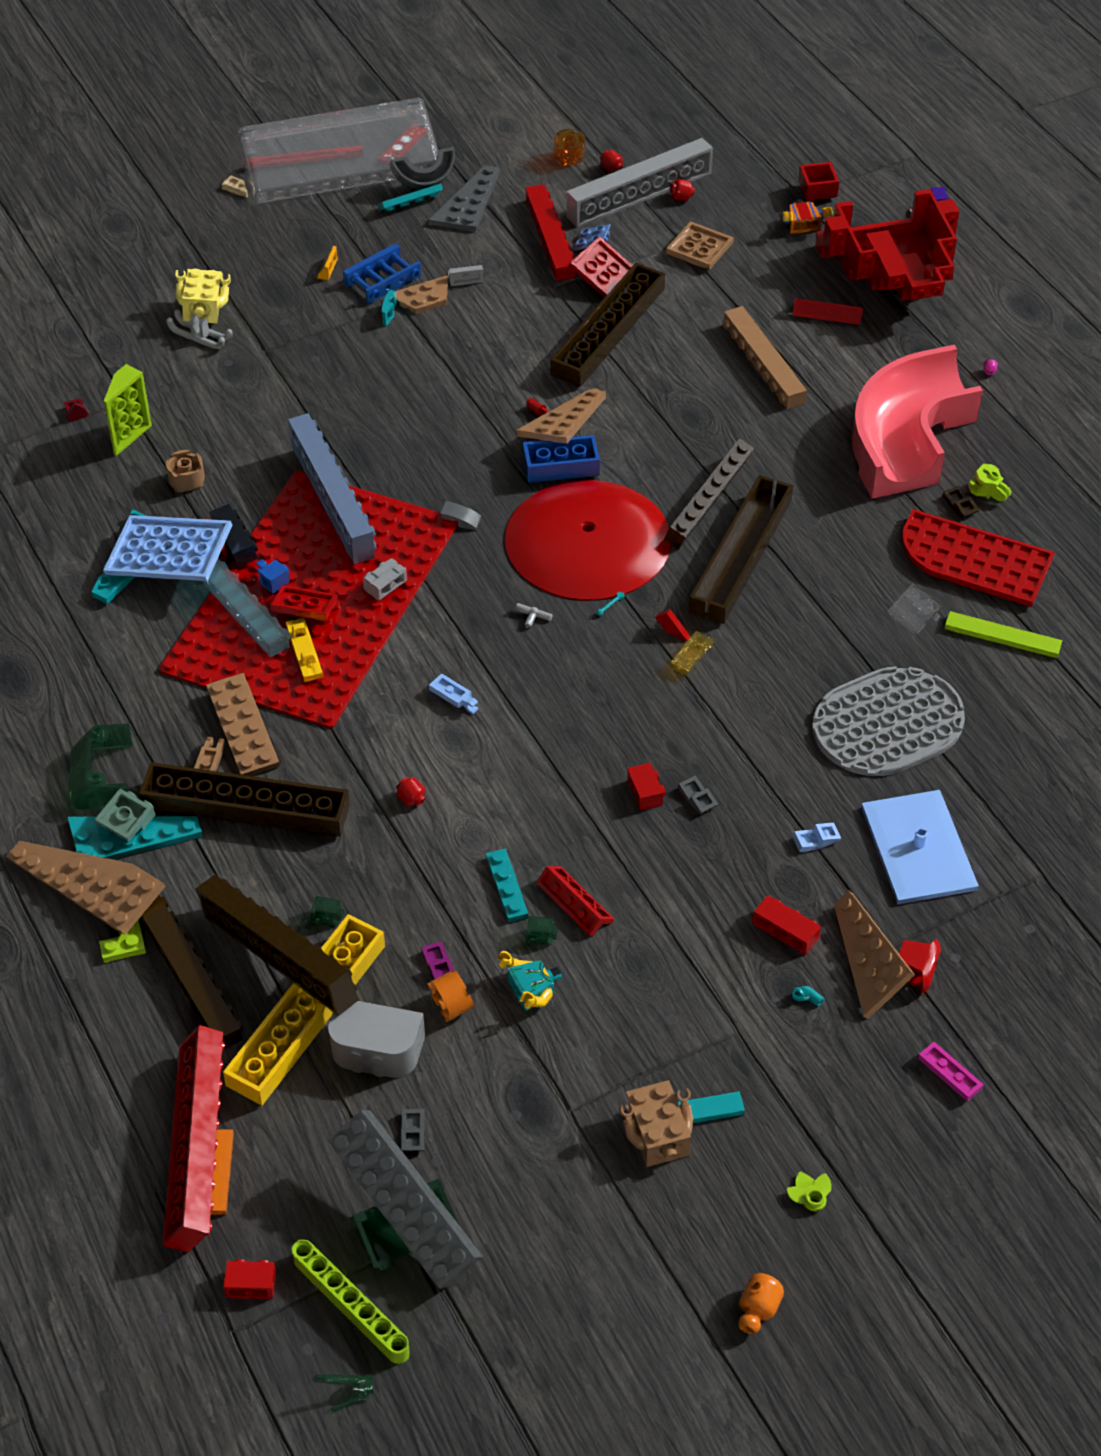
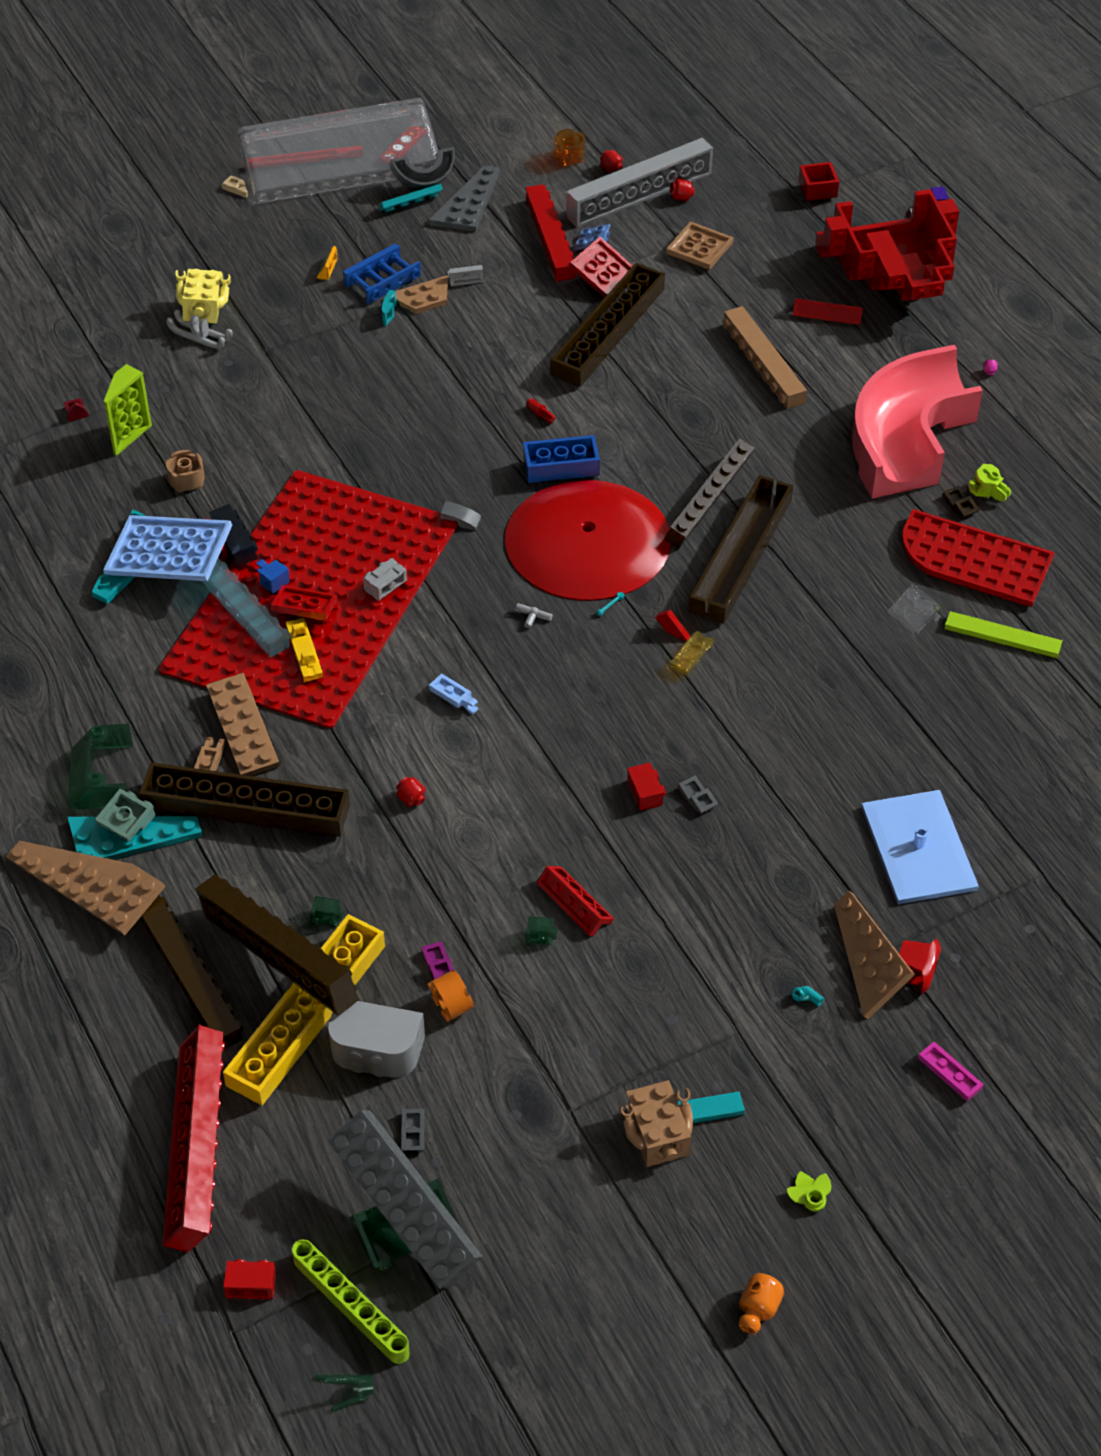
(124, 945): lime plate -> none
(221, 1174): orange tile -> none
(332, 488): sand blue brick -> none
(507, 885): teal plate -> none
(530, 980): torso -> none
(565, 420): medium nougat wing -> none
(786, 924): red brick -> none
(805, 217): torso -> none
(819, 837): light blue slope -> none
(888, 721): light grey tile -> none

